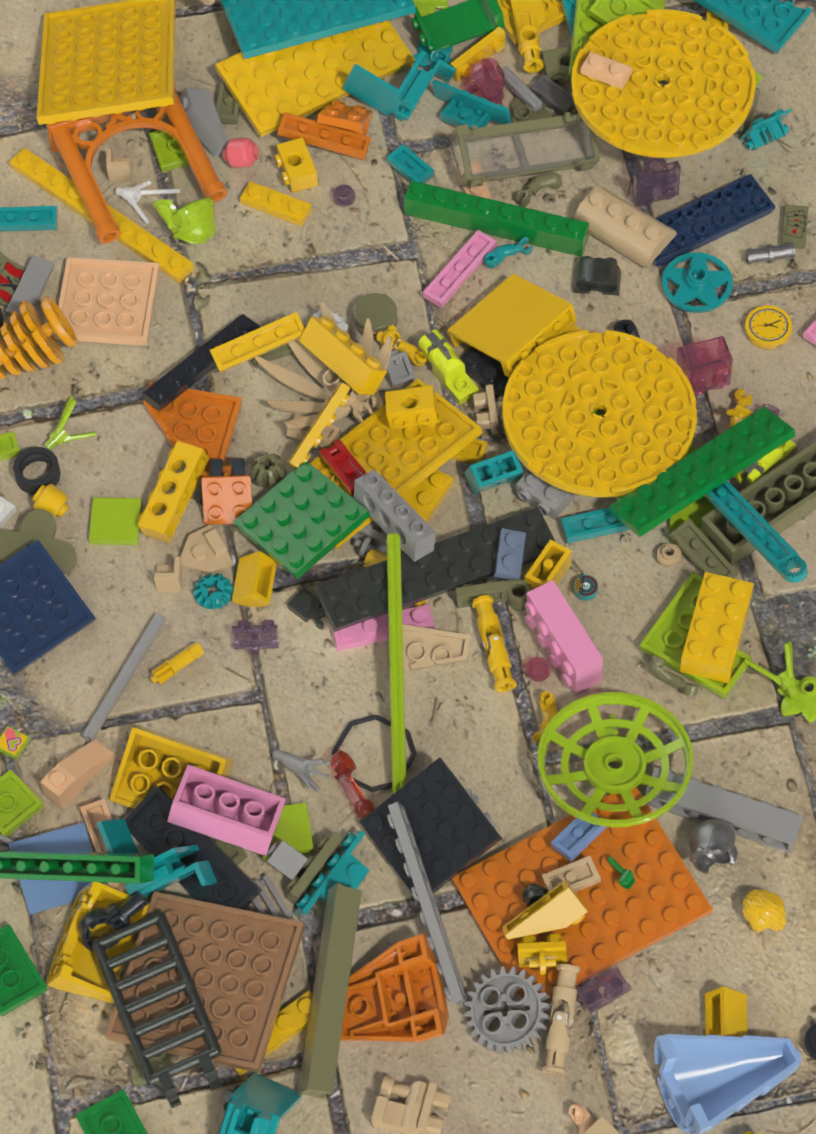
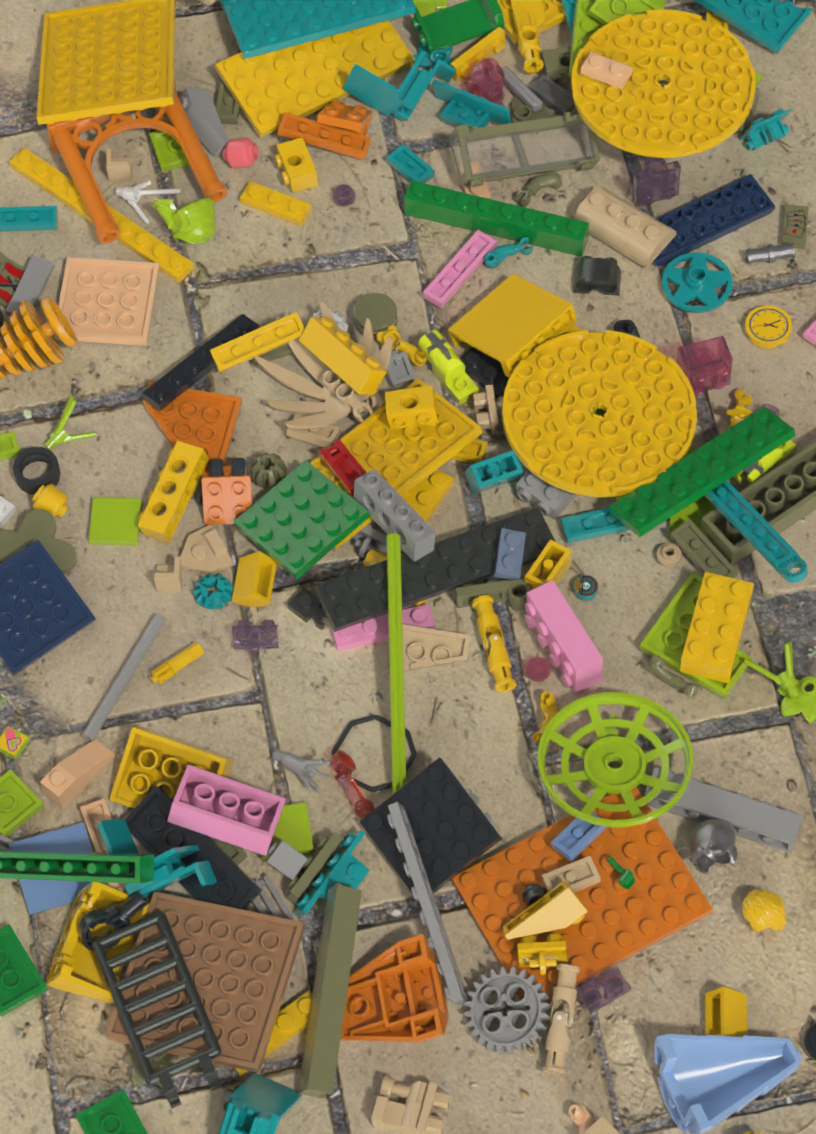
(324, 418): yellow plate -> none

